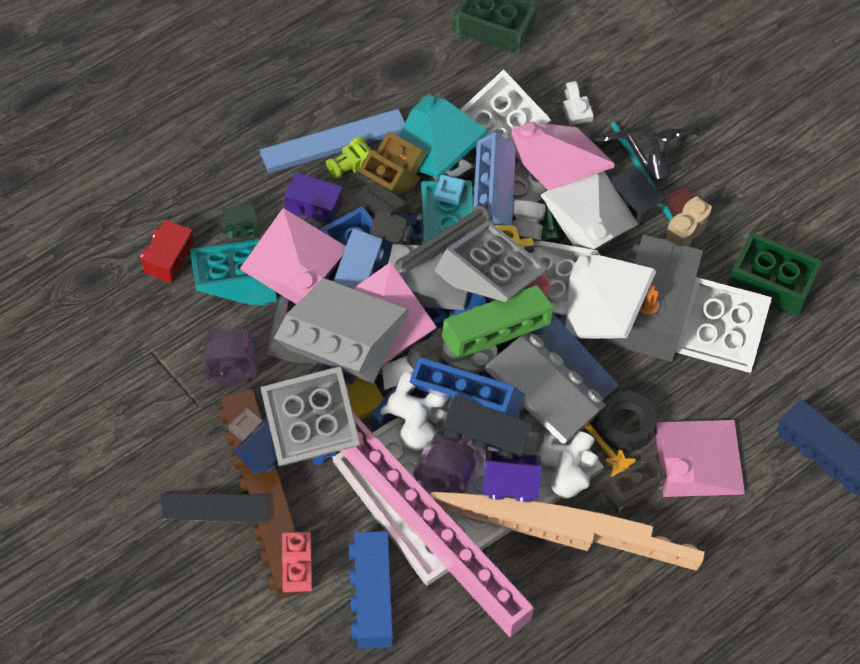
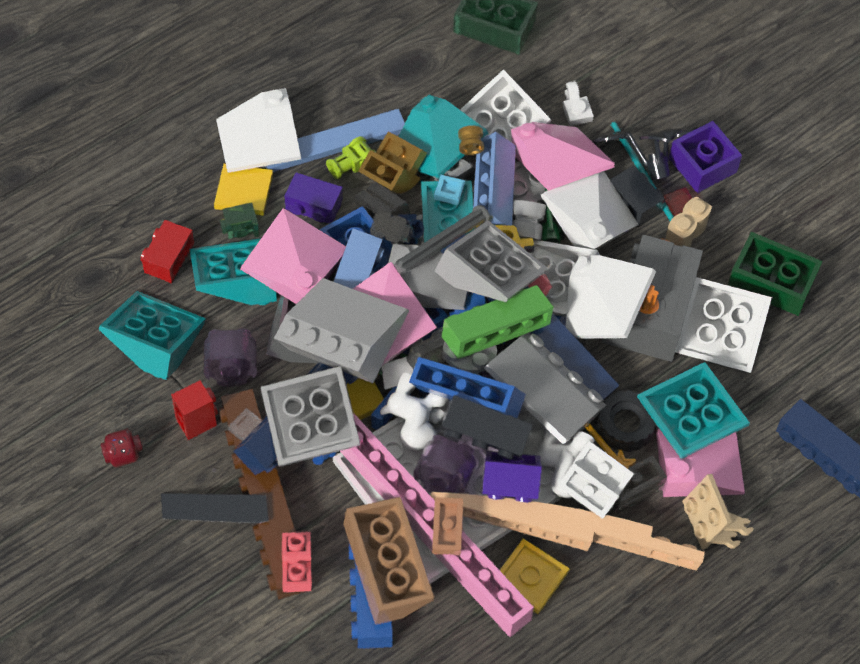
(121, 448): none -> dark red head
(152, 333): none -> teal slope
(195, 409): none -> red brick
(243, 188): none -> yellow tile
(259, 132): none -> white slope
(387, 559): none -> medium nougat slope
(447, 526): none -> nougat plate
(471, 140): none -> pearl gold wheel
(534, 573): none -> yellow tile
(595, 479): none -> white slope
(693, 410): none -> teal slope
(705, 156): none -> dark purple brick
(710, 517): none -> tan plate

